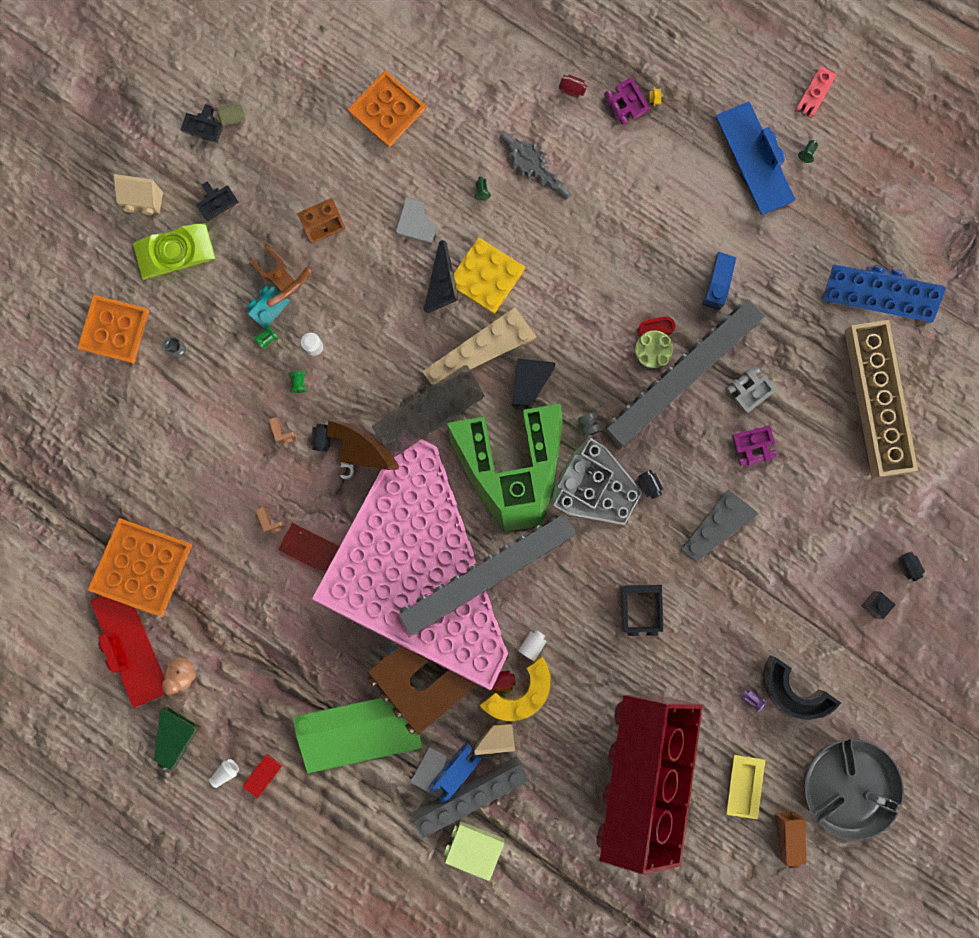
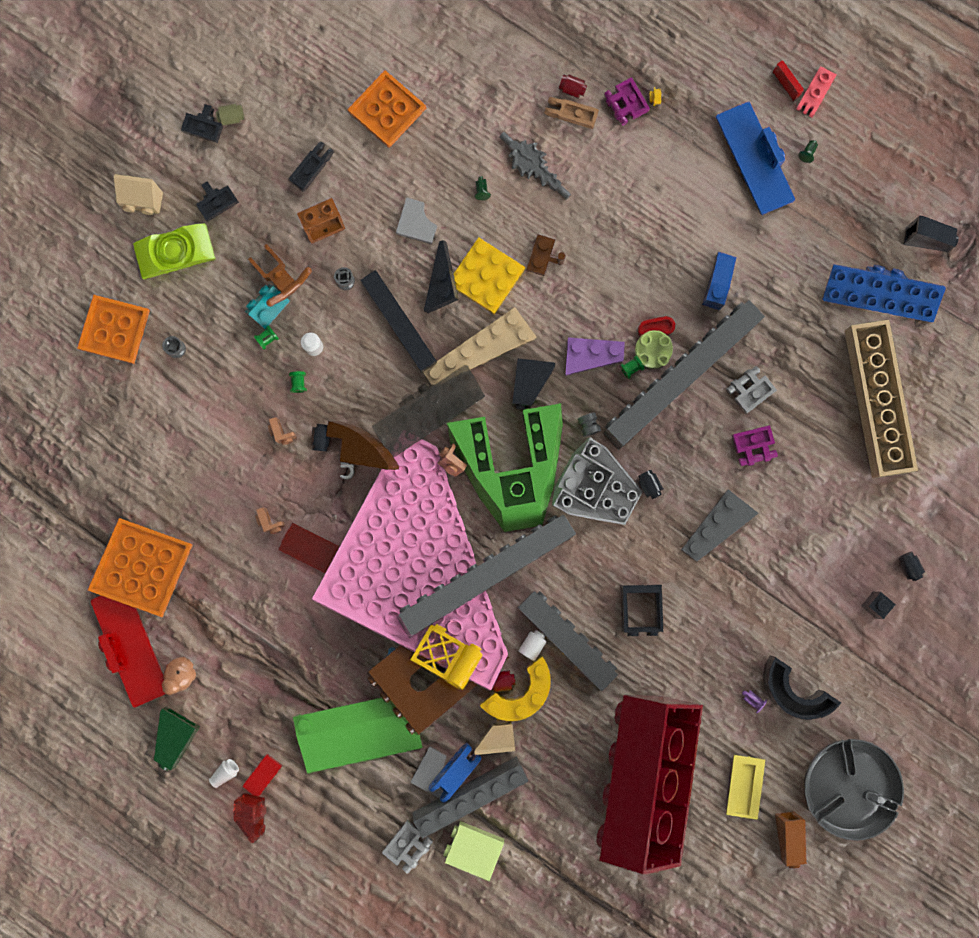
(249, 815): none -> clear red slope
(310, 167): none -> black hinge
(344, 282): none -> dark grey wheel
(398, 321): none -> black tile
(403, 842): none -> light grey plate
(450, 462): none -> nougat bracket
(463, 661): none -> yellow piece
(542, 255): none -> reddish brown plate
(567, 640): none -> dark grey brick
(572, 112): none -> medium nougat hinge
(590, 354): none -> medium lavender wing
(632, 367): none -> green bush
(788, 80): none -> red tile
(930, 235): none -> black slope

